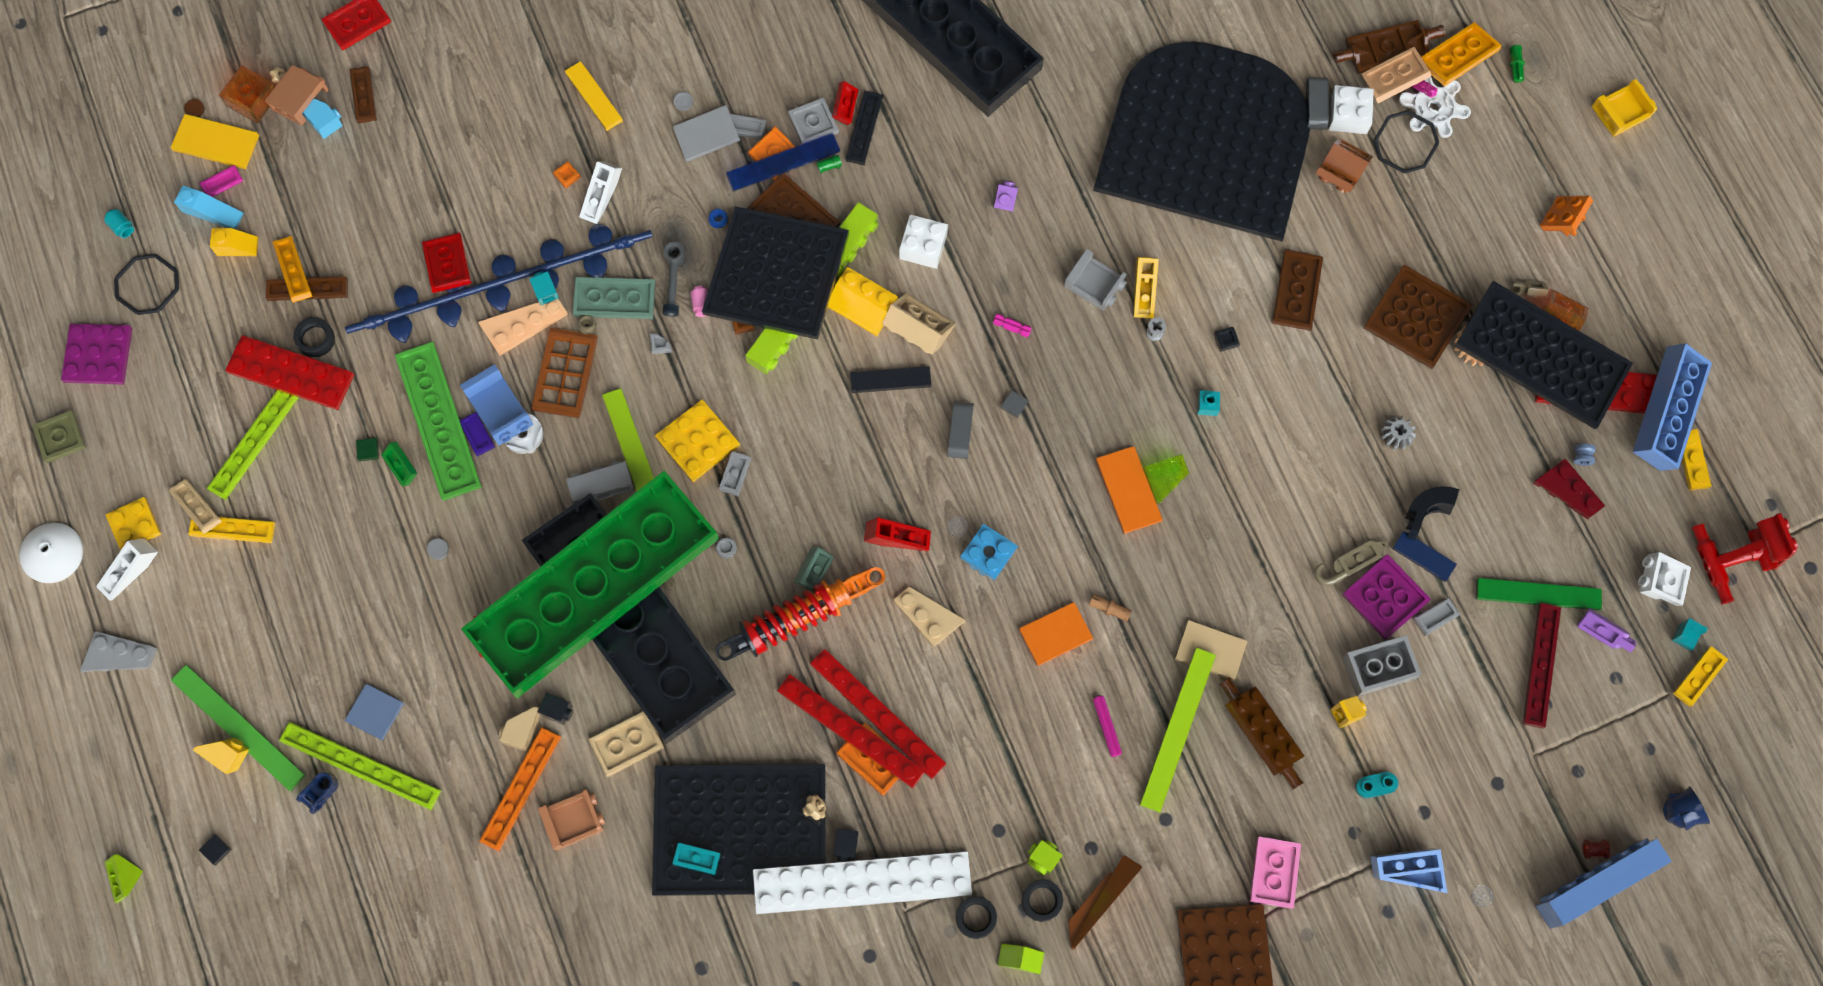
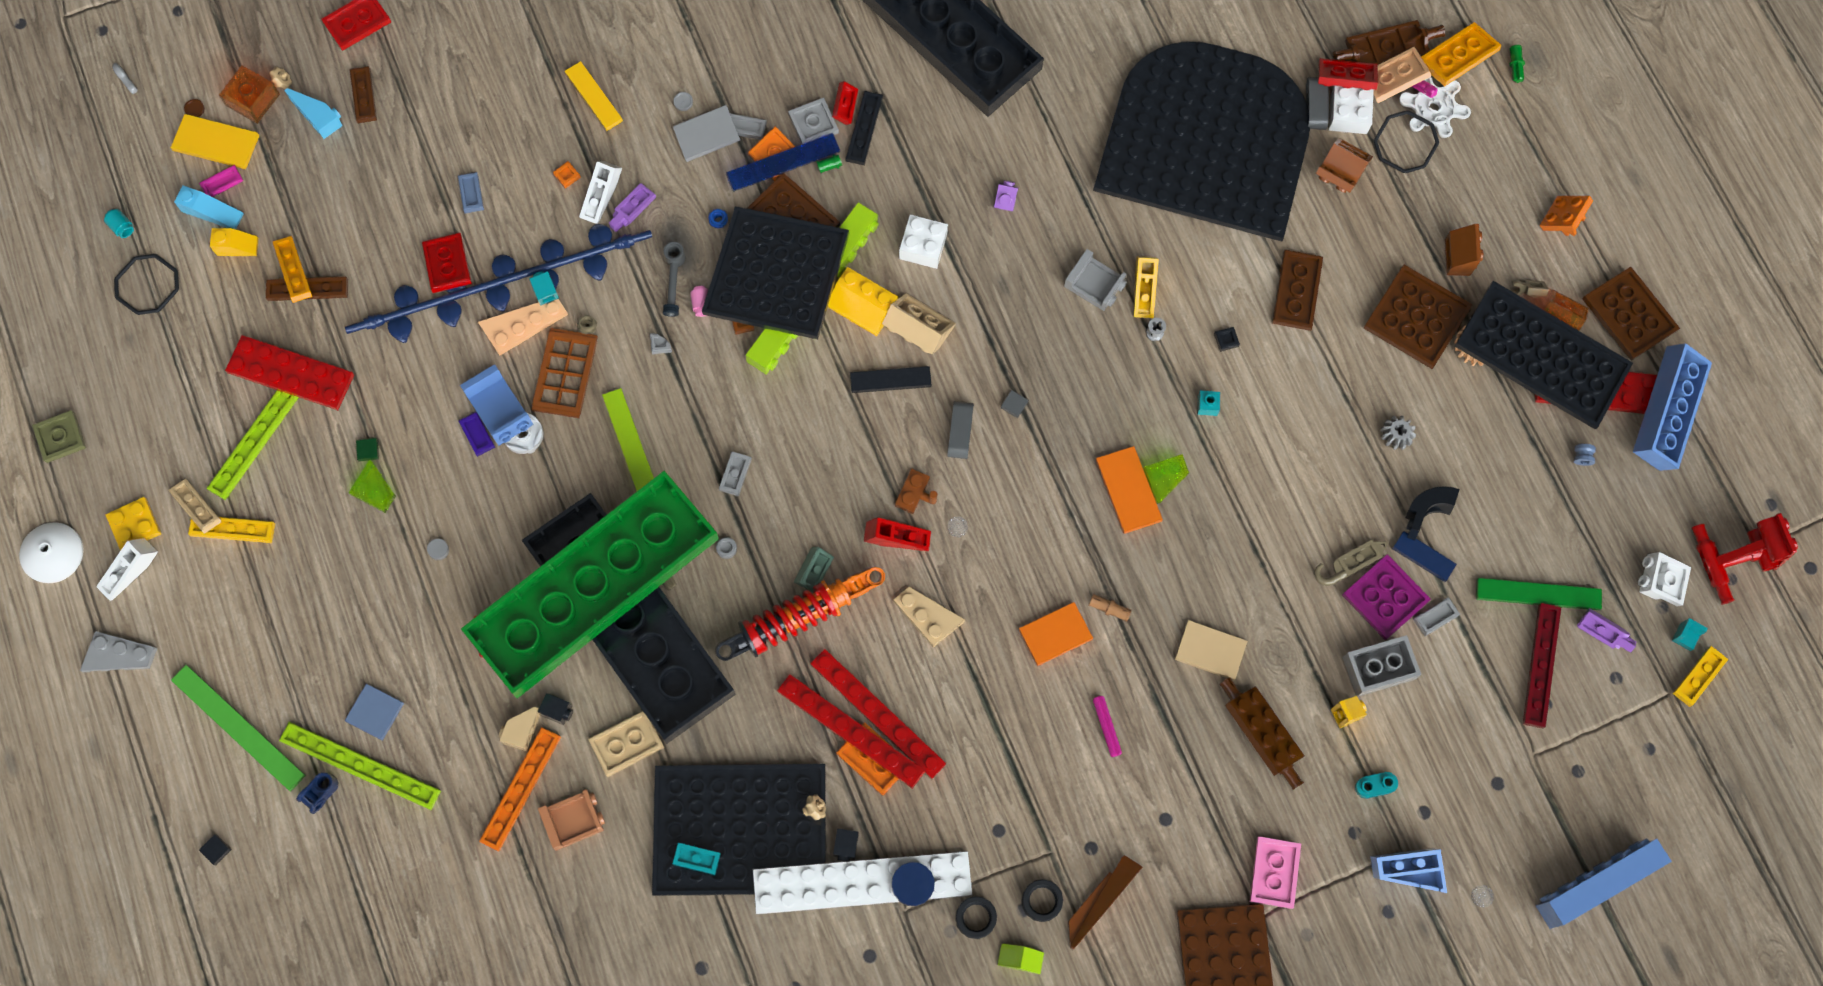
(96, 354): magenta plate -> none
(121, 876): lime slope -> none
(124, 78): none -> light grey piece
(224, 754): yellow slope -> none
(295, 93): nougat panel -> none
(308, 324): black tyre -> none
(372, 488): none -> clear neon green wing
(399, 464): green plate -> none
(438, 421): bright green plate -> none
(470, 192): none -> sand blue tile
(601, 482): light grey brick -> none
(614, 298): sand green plate -> none
(631, 207): none -> medium lavender hinge
(697, 440): yellow plate -> none
(912, 884): none -> dark blue tile
(914, 491): none -> dark orange plate
(988, 552): dark azure piece -> none
(1012, 325): dark pink axle -> none
(1043, 857): lime brick -> none
(1177, 730): lime tile -> none
(1348, 74): none -> red plate
(1463, 250): none -> dark orange slope
(1569, 487): dark red wing -> none
(1596, 849): clear red bush -> none
(1624, 108): yellow panel -> none
(1631, 313): none -> reddish brown plate
(1685, 810): dark blue helmet -> none
(1695, 464): yellow plate -> none

